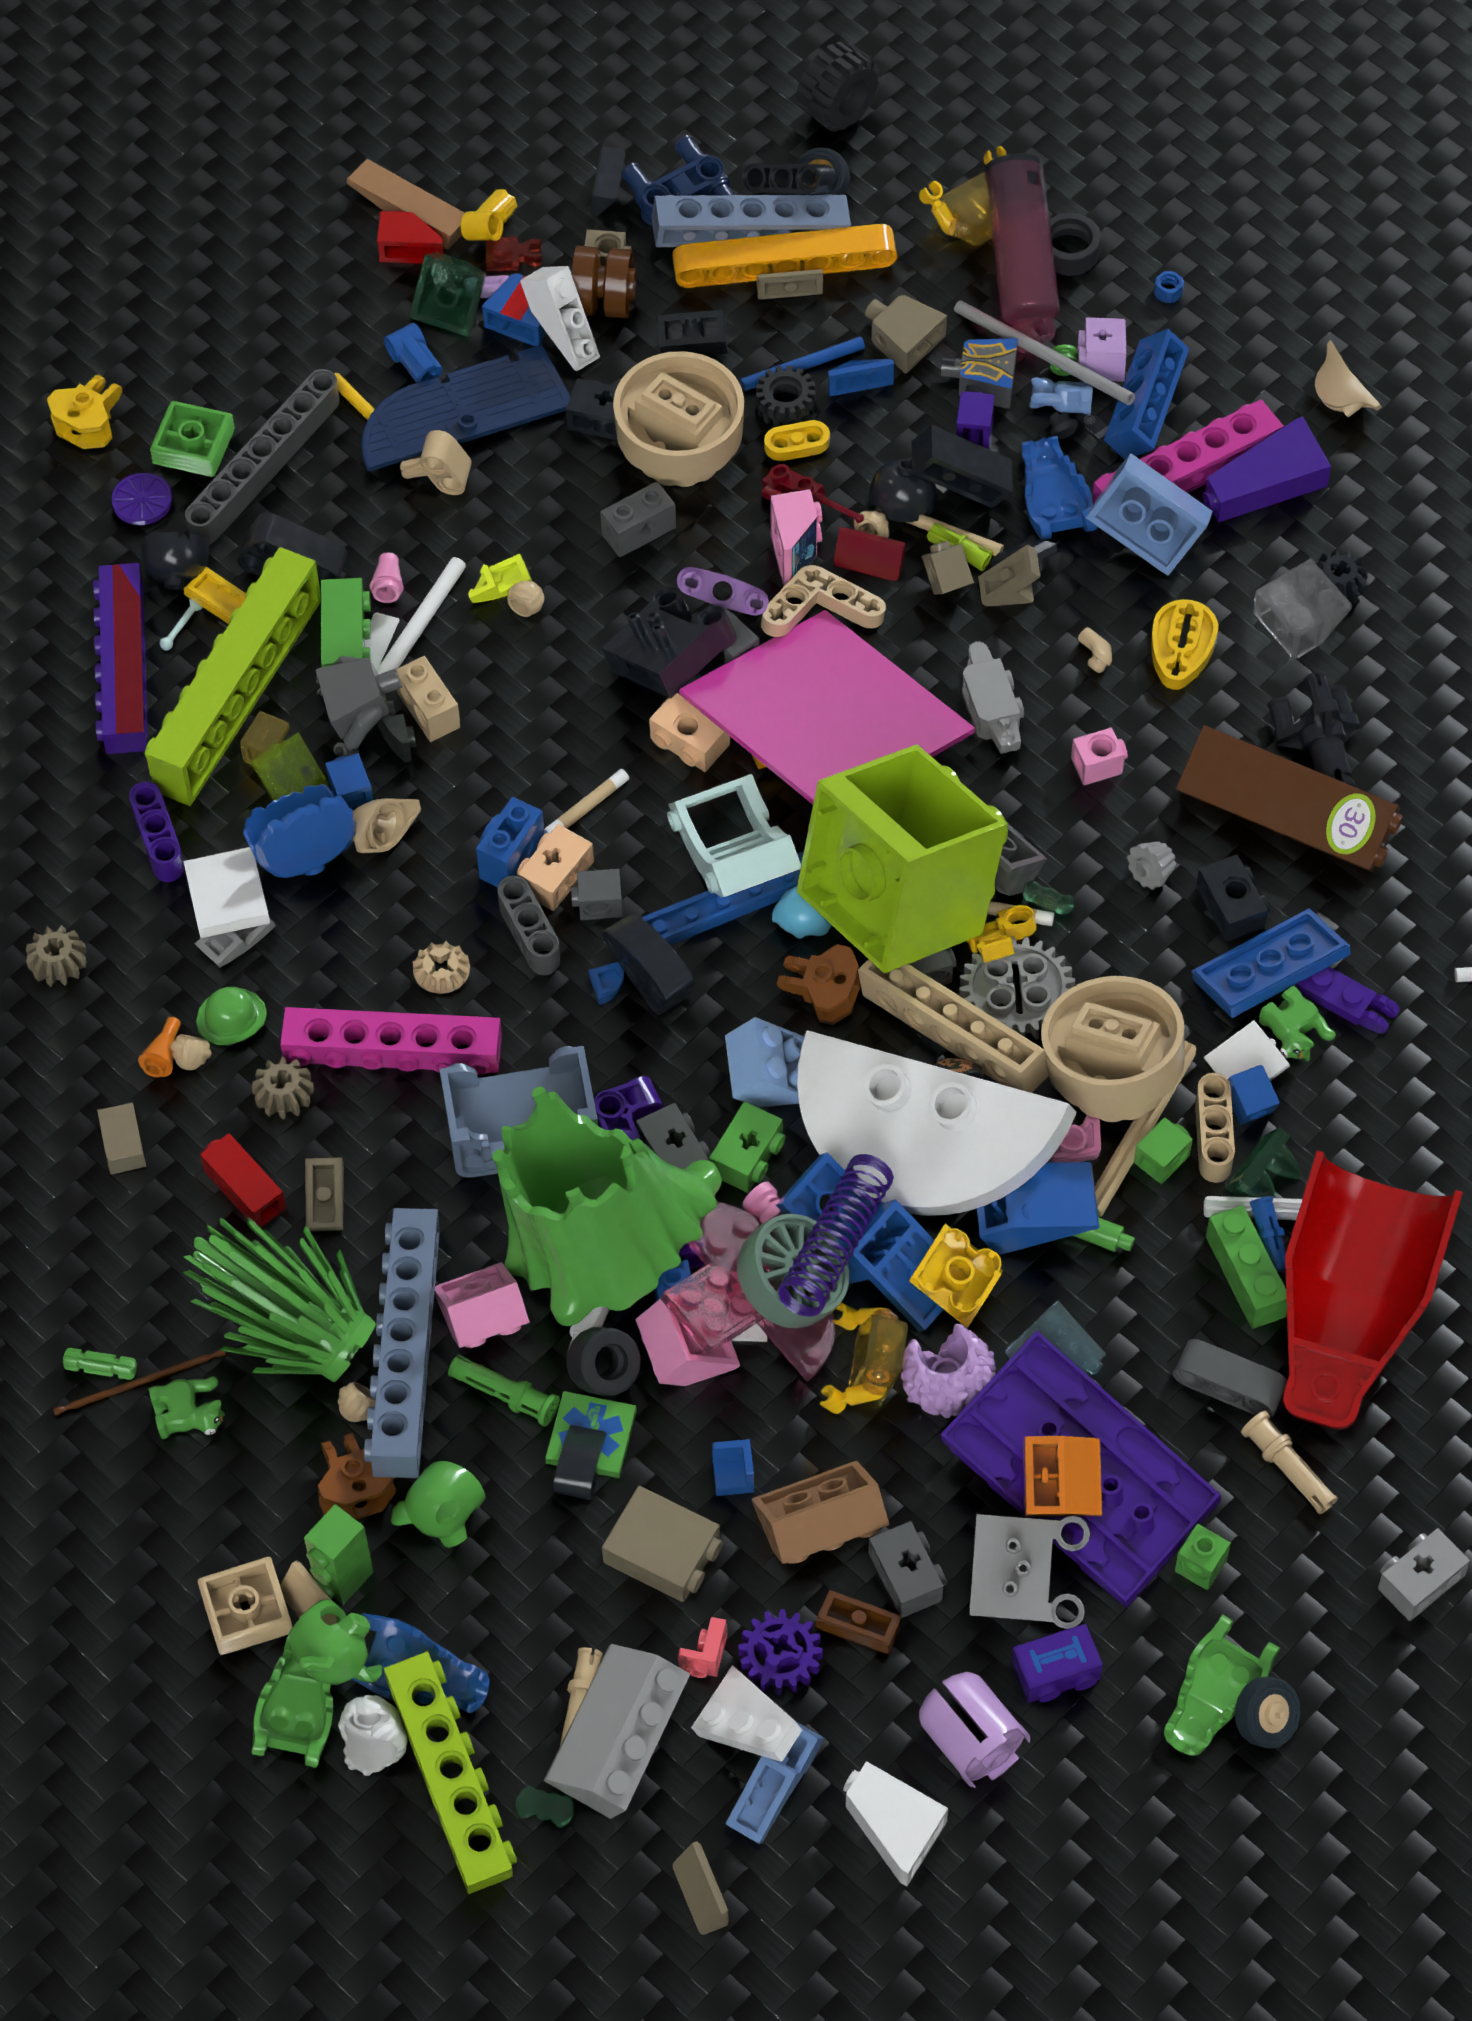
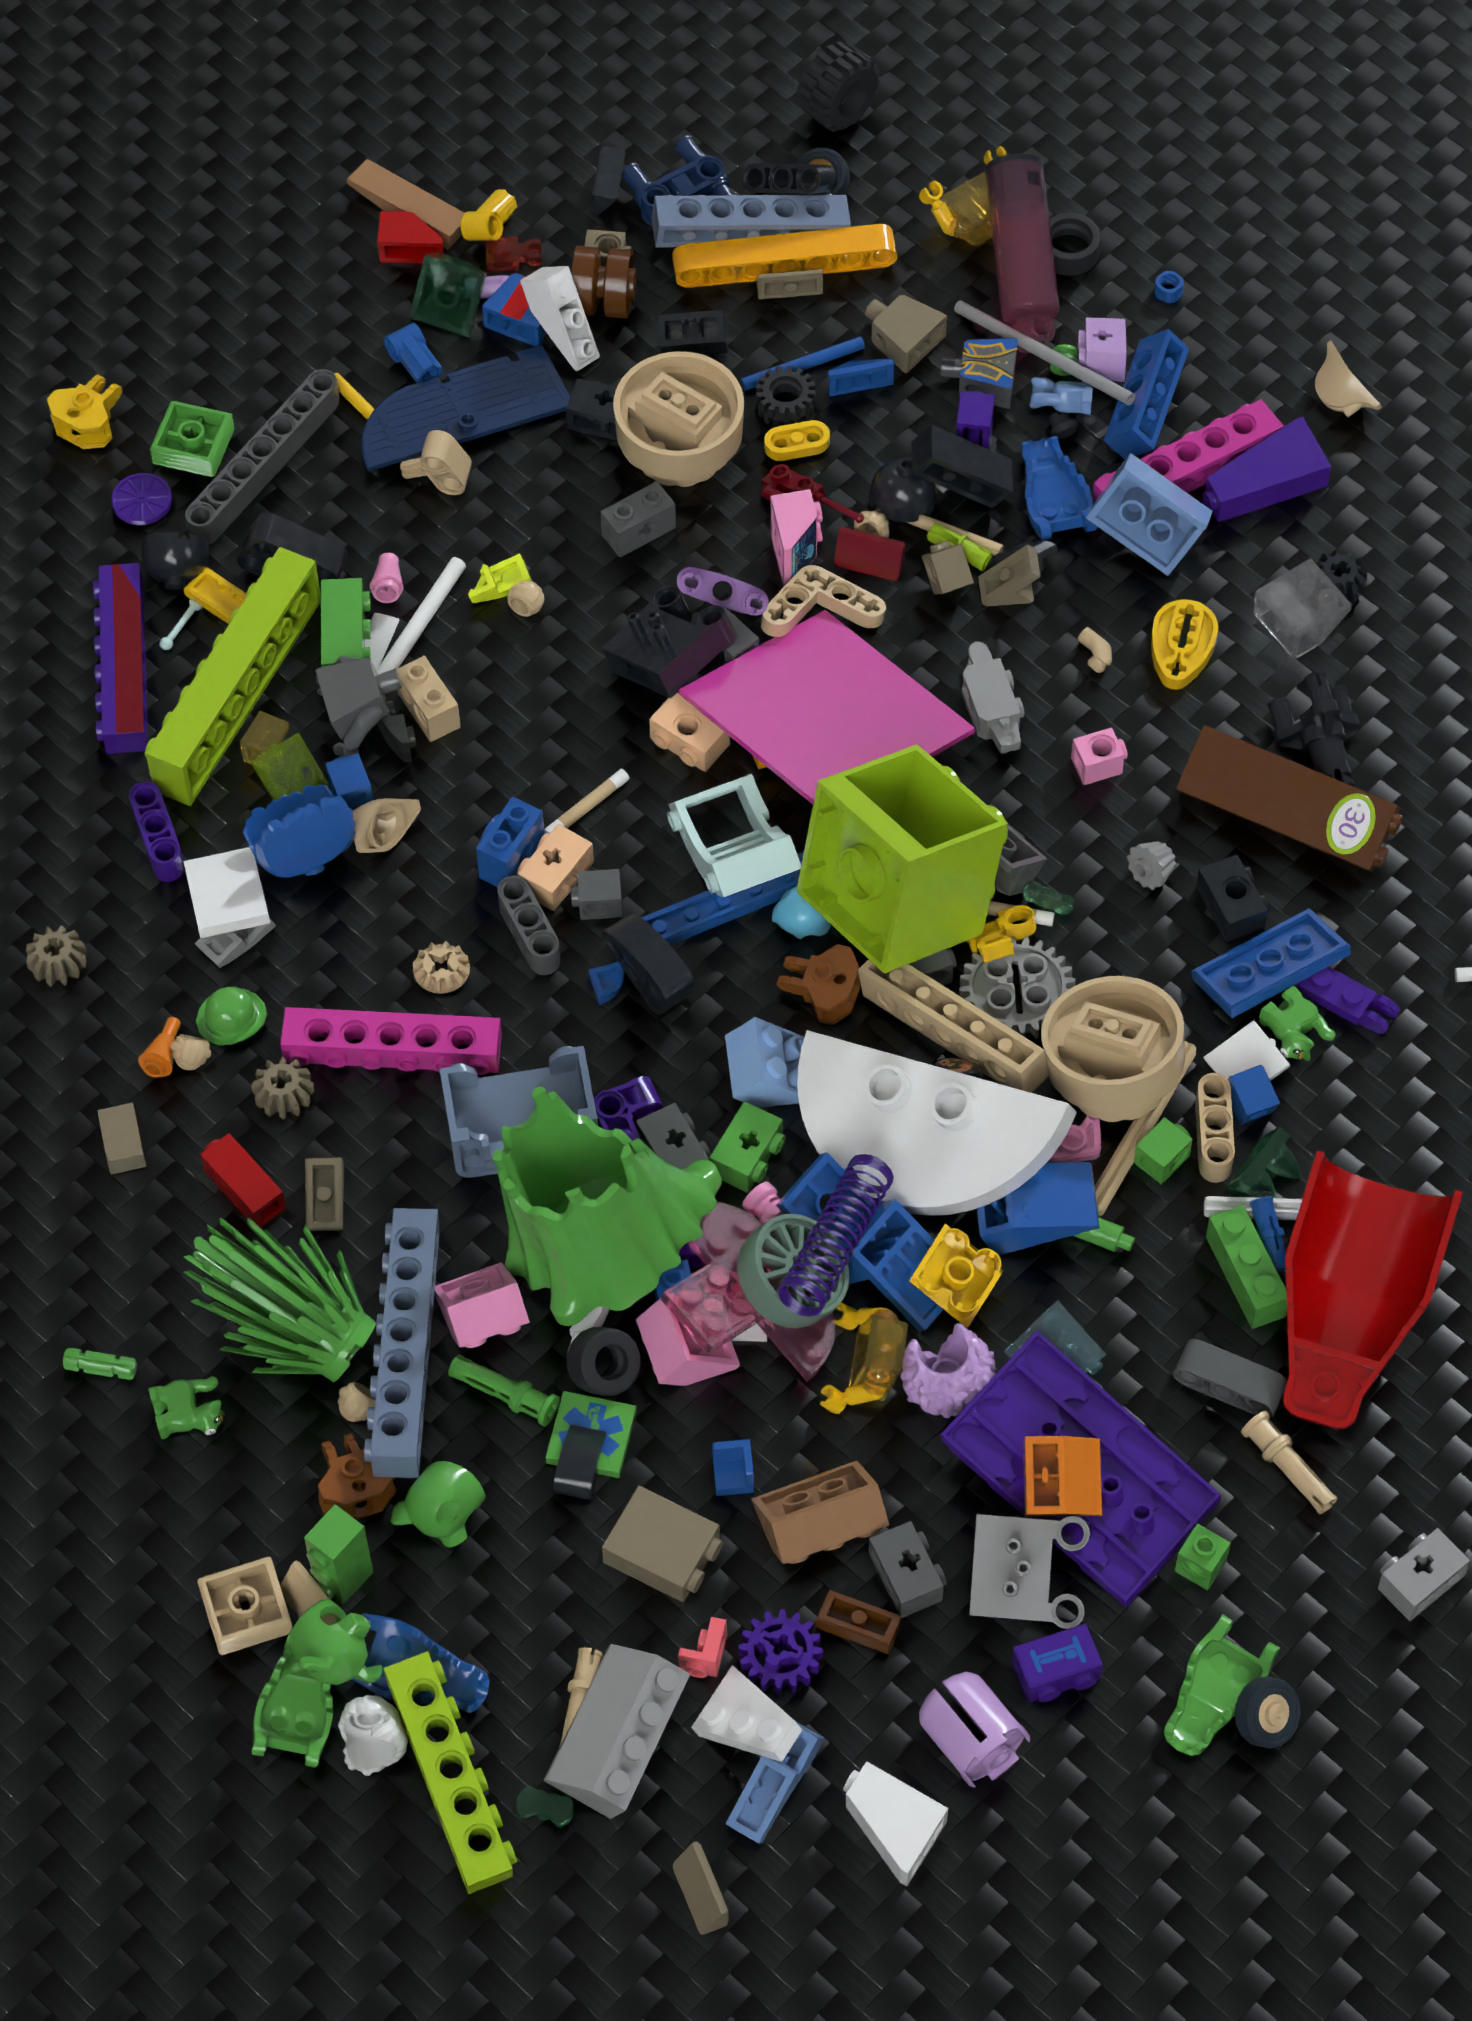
(137, 1382): reddish brown piece -> none

